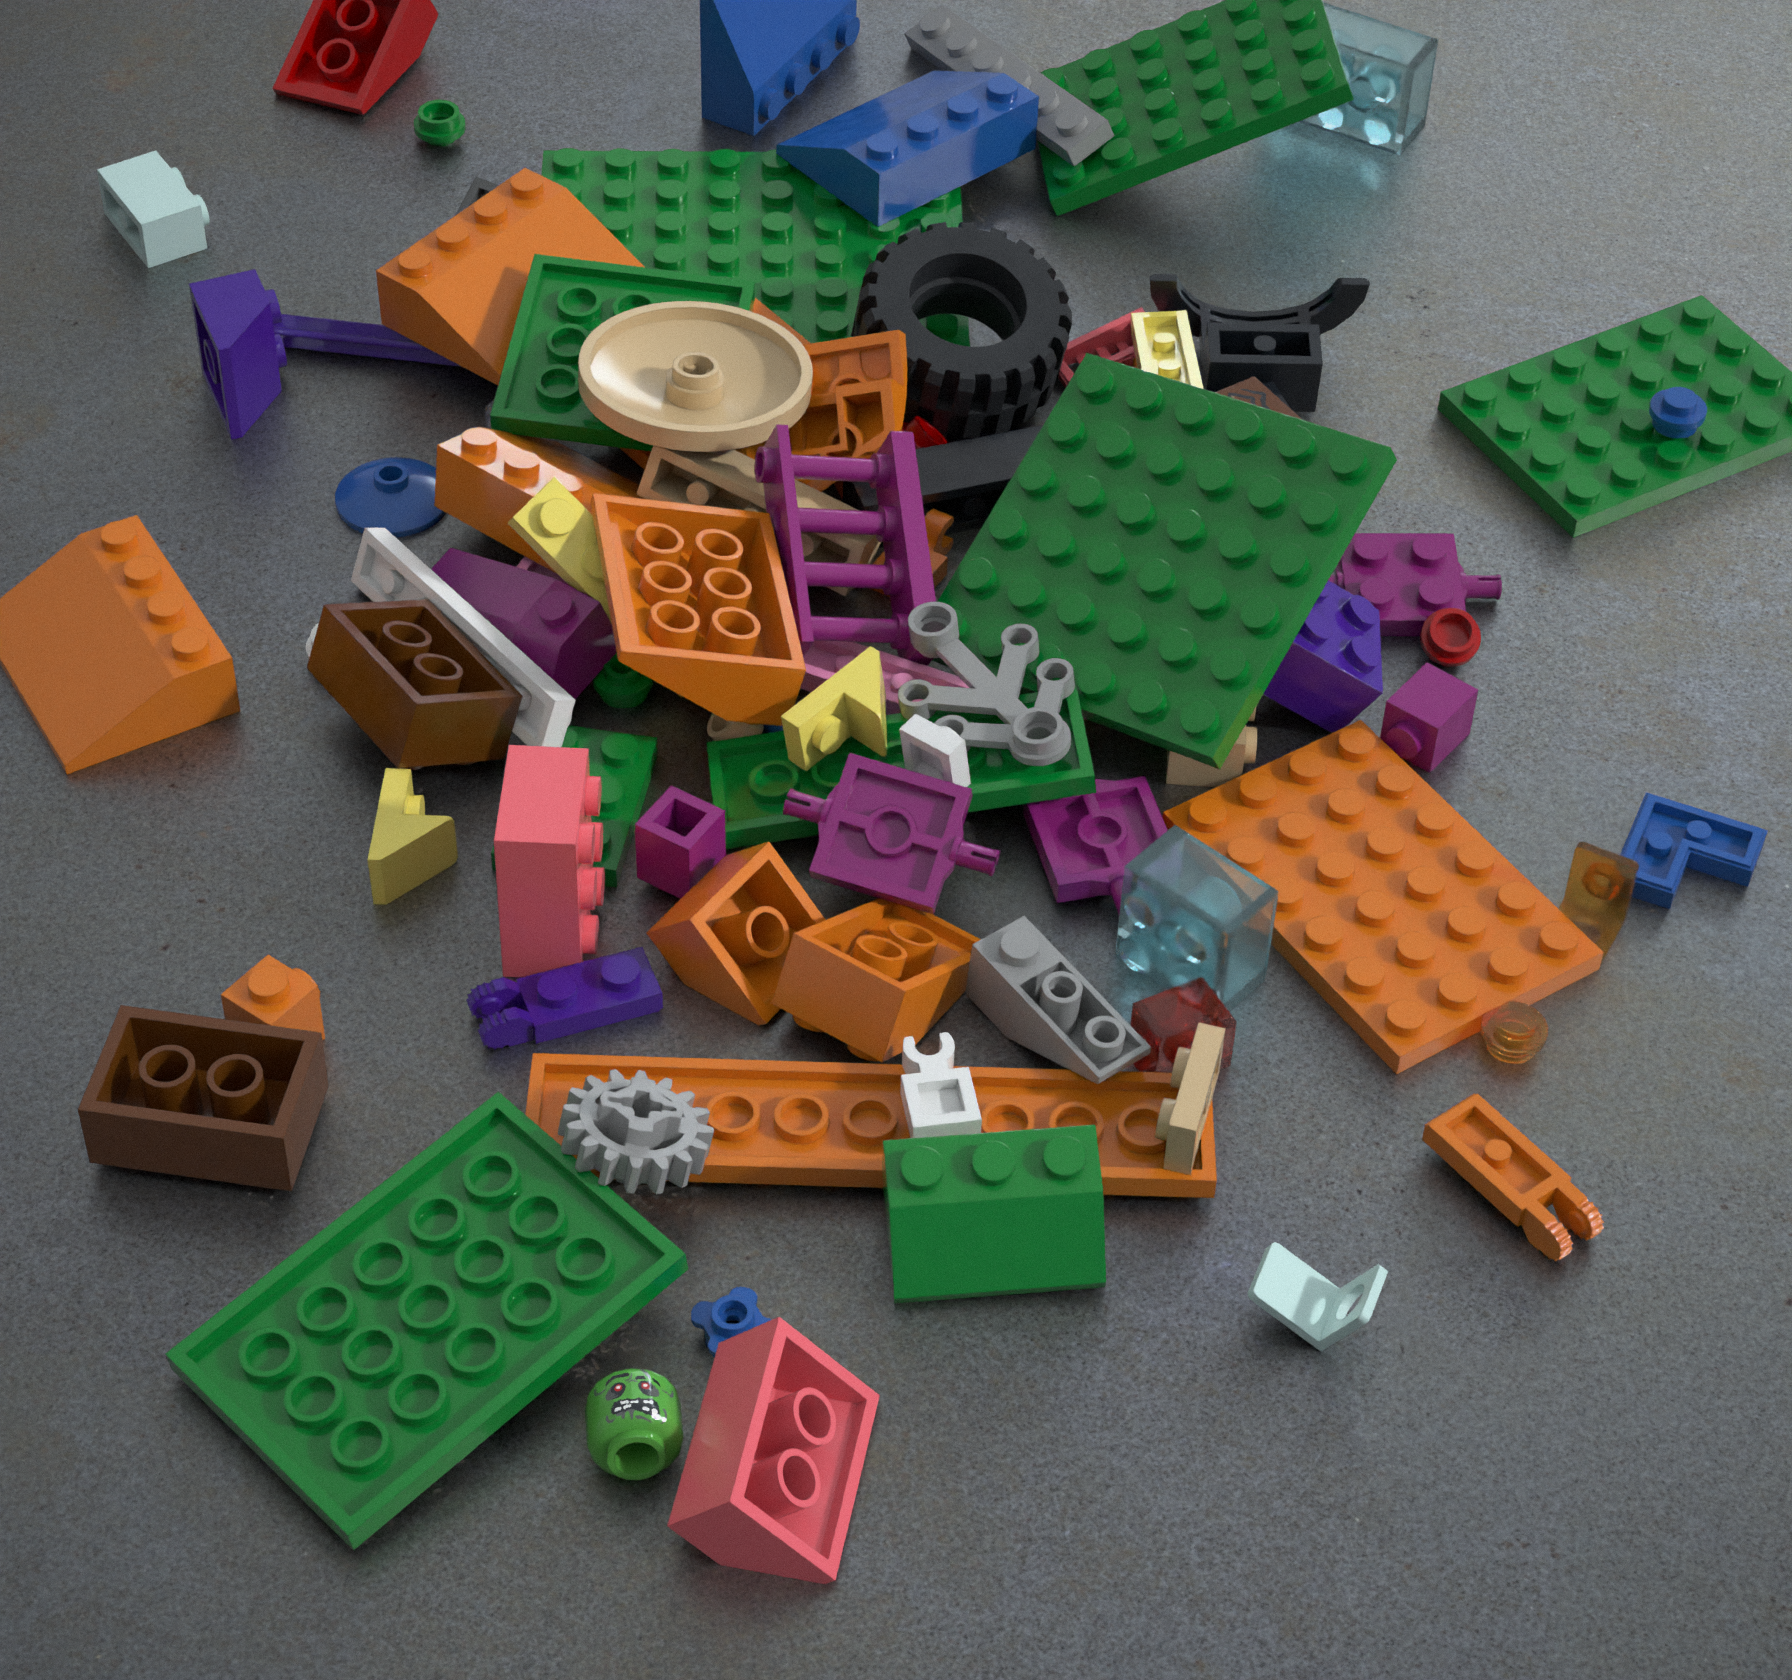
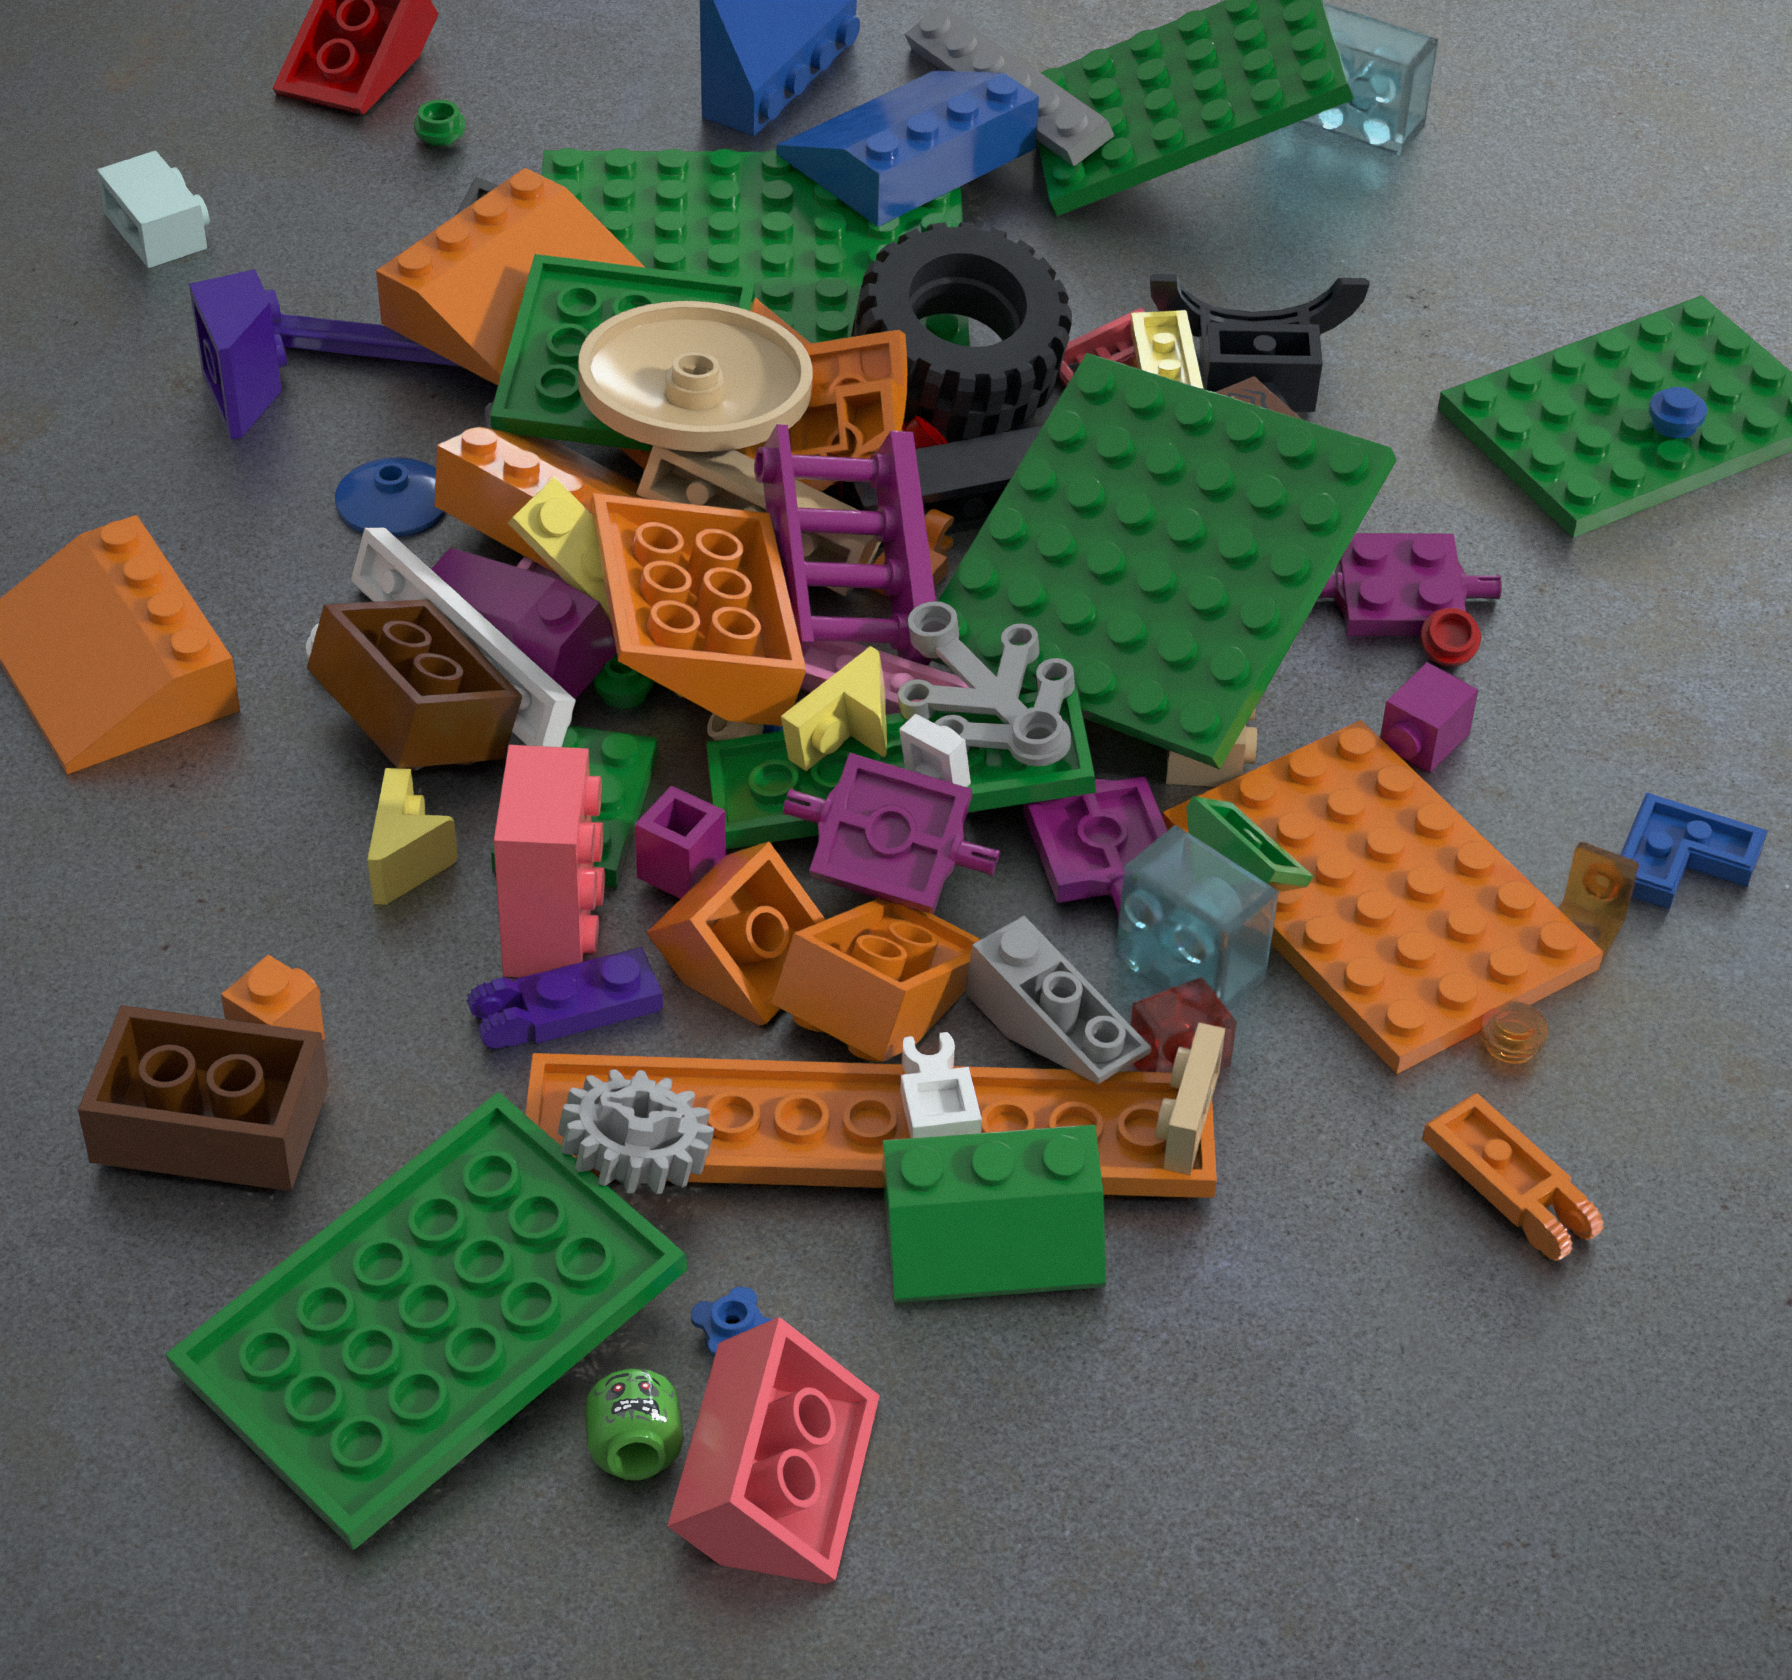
(1244, 843): none -> green slope
(1311, 1302): light aqua bracket -> none
(1333, 661): dark purple brick -> none

